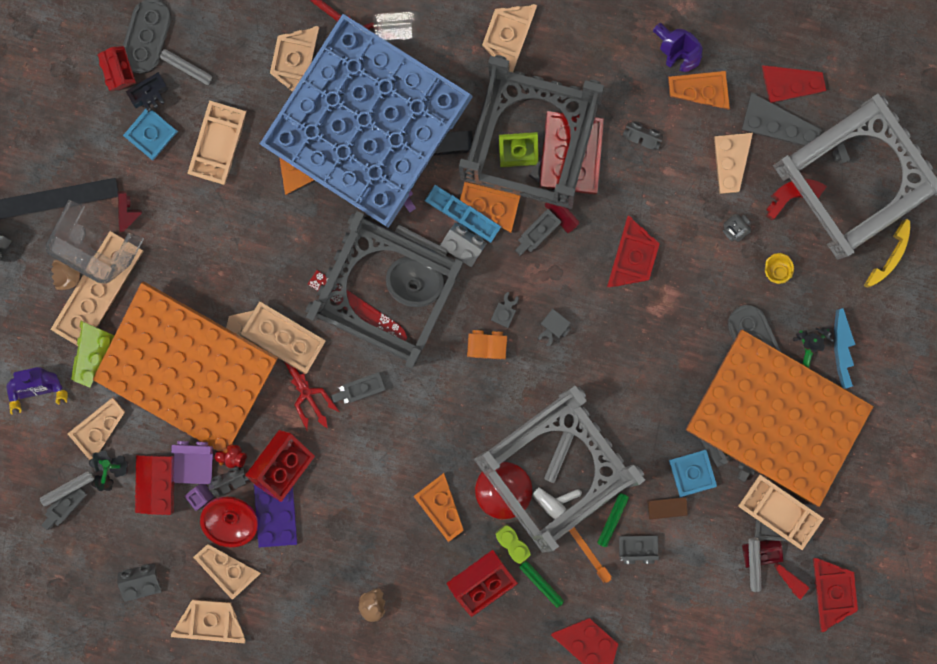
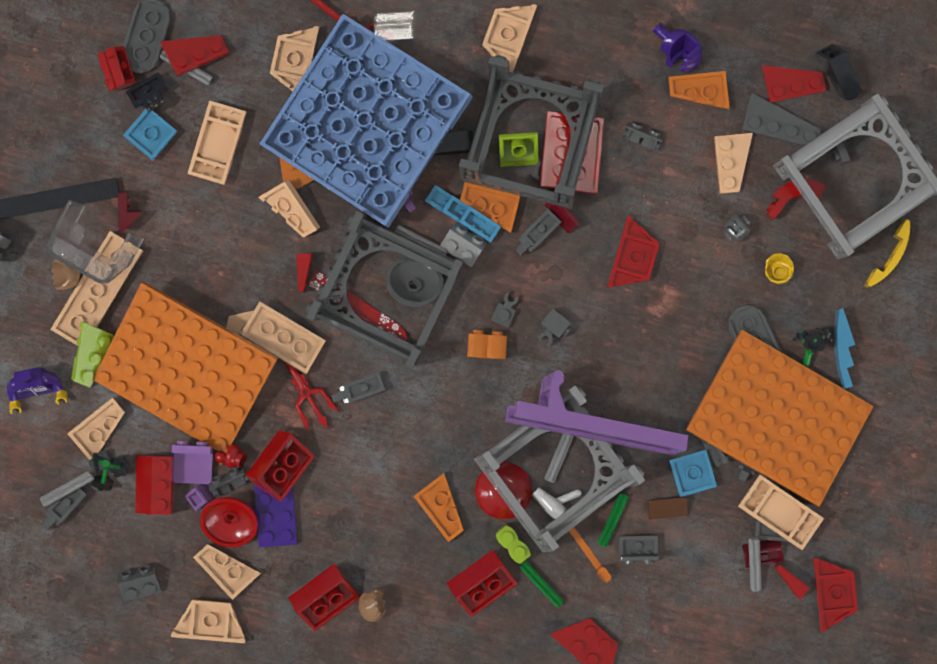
(193, 52): none -> red wing
(290, 205): none -> light nougat wing
(303, 268): none -> red slope
(323, 597): none -> red slope
(552, 416): none -> medium lavender piece
(840, 71): none -> black slope

